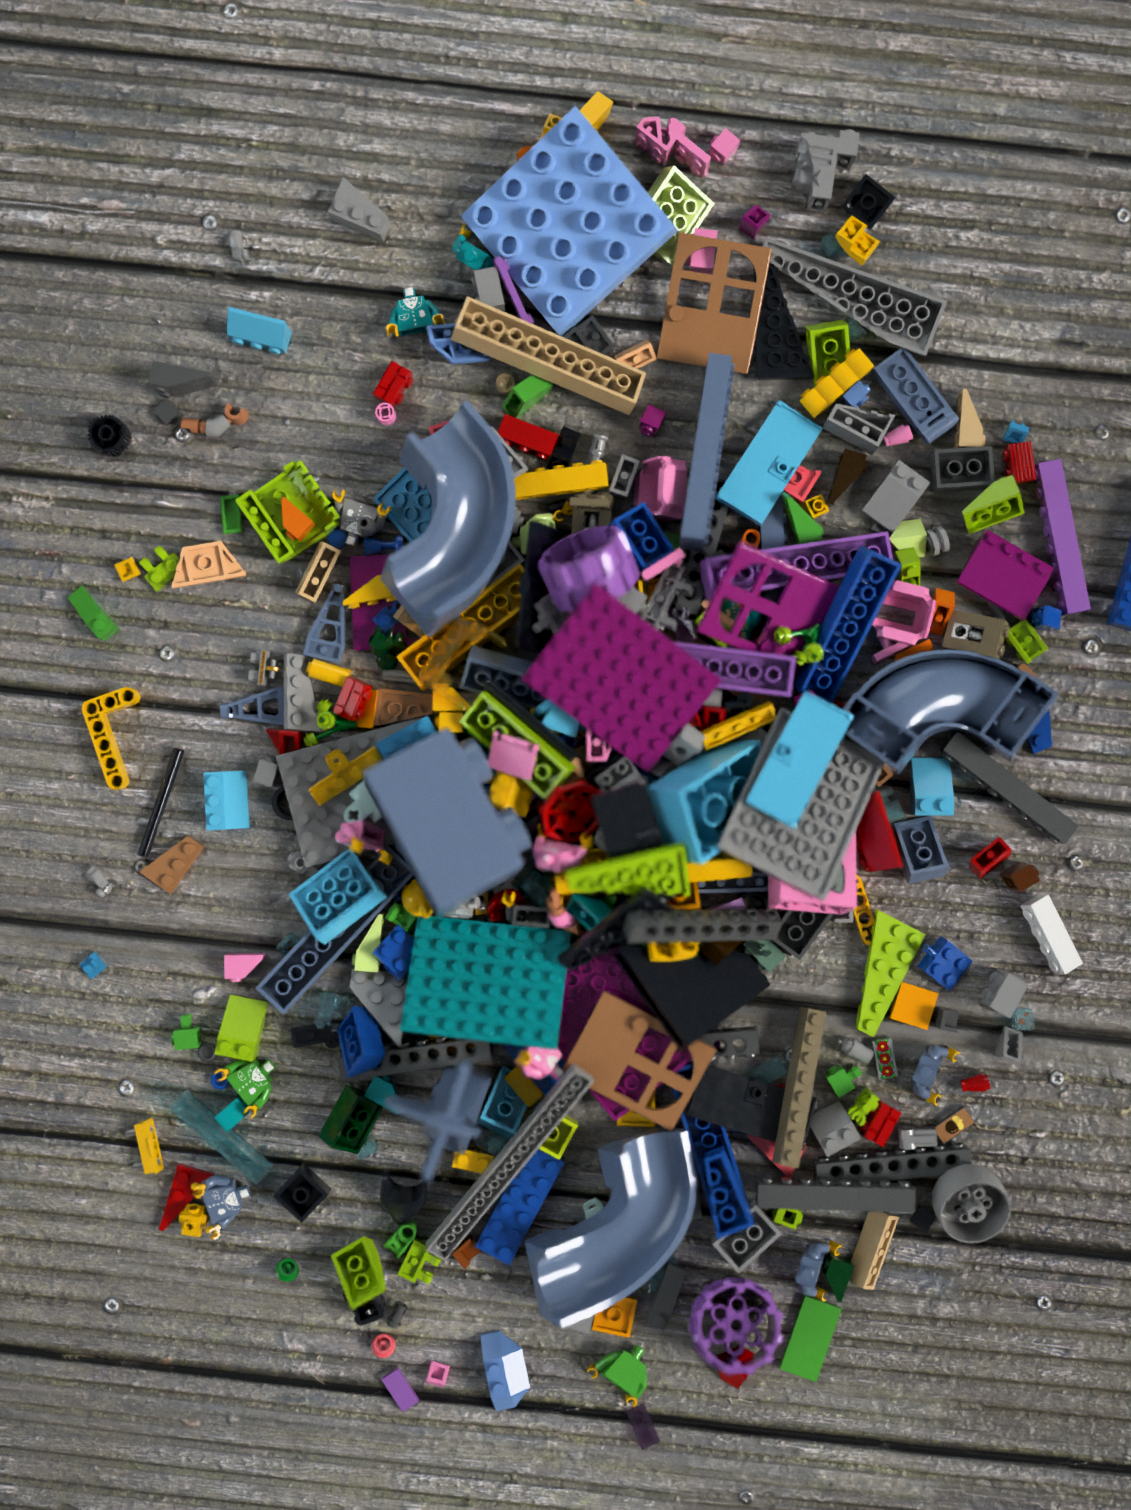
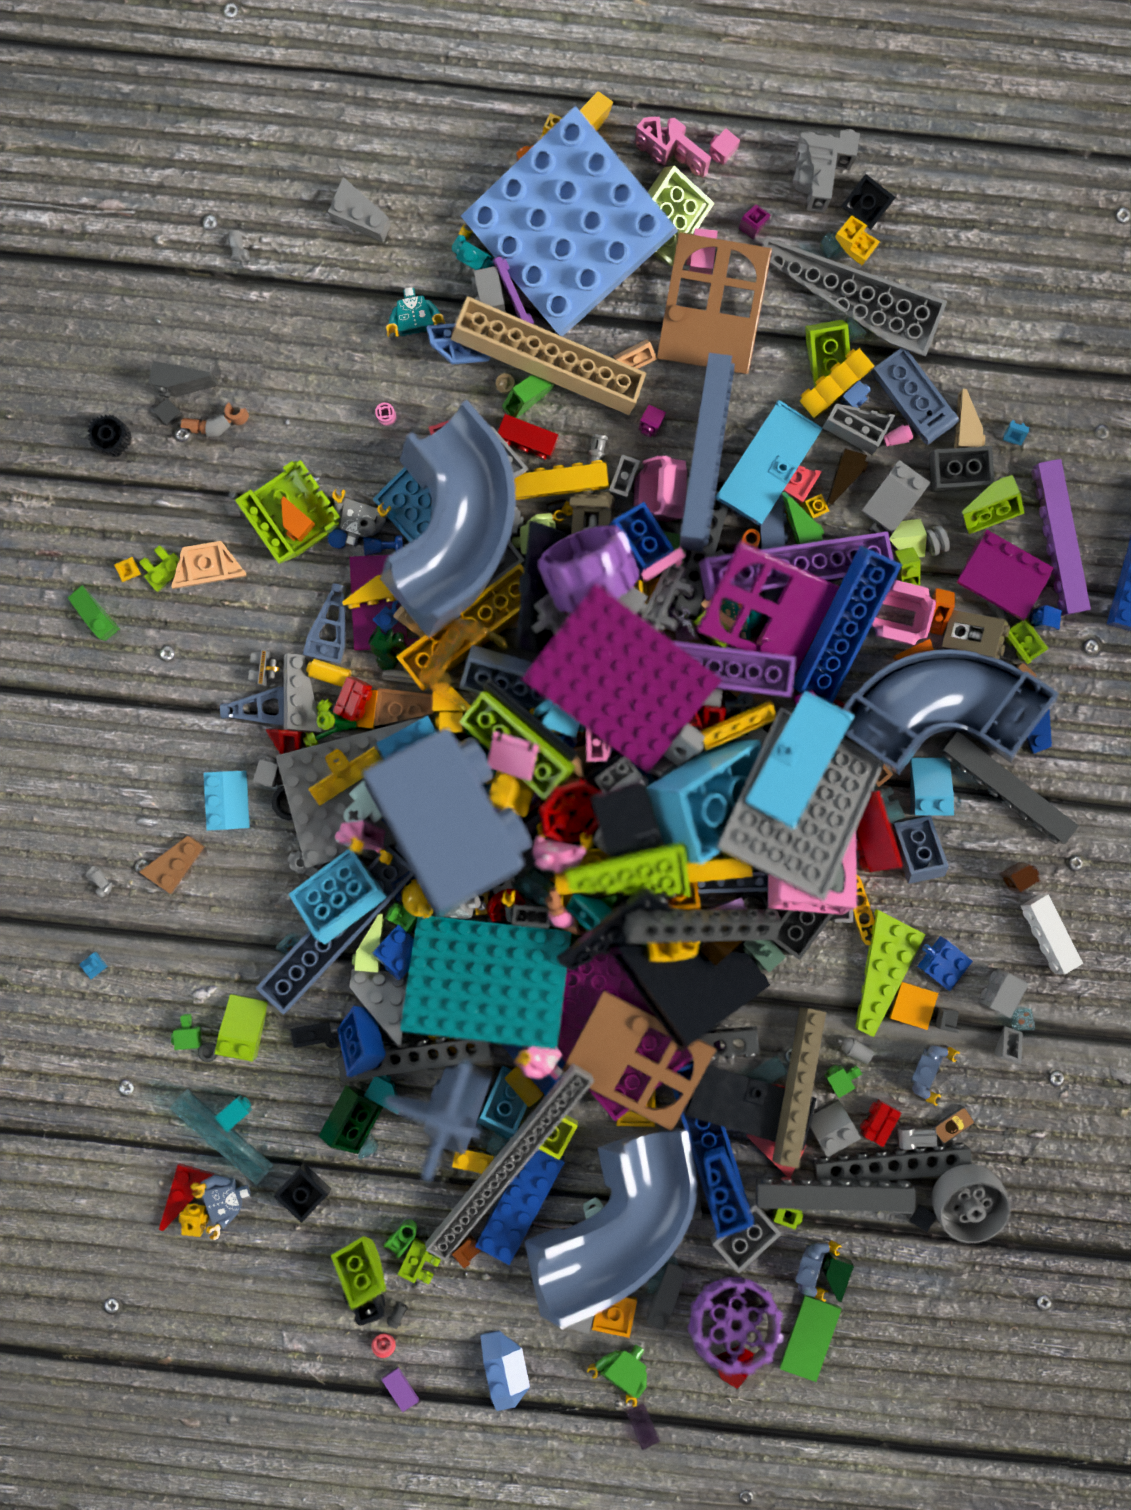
(107, 734): yellow beam -> none
(148, 1147): yellow piece -> none
(160, 803): black axle -> none
(219, 1084): blue tile -> none
(231, 514): bright green tile -> none
(241, 964): bright pink slope -> none
(250, 1081): bright green torso -> none
(258, 331): medium azure slope -> none
(287, 1270): green hat -> none
(317, 571): tan brick -> none
(329, 1004): clear light blue piece -> none
(393, 384): red brick -> none
(402, 1201): black animal -> none
(437, 1374): bright pink slope -> none
(564, 448): black slope -> none
(591, 336): dark grey slope -> none
(777, 339): black wing -> none
(810, 652): lime plant -> none
(864, 1103): lime plate -> none
(872, 1248): tan panel -> none
(884, 1058): tile -> none
(890, 650): bright pink tile -> none
(976, 1083): red cone -> none
(989, 857): red brick -> none
(1019, 462): red brick -> none

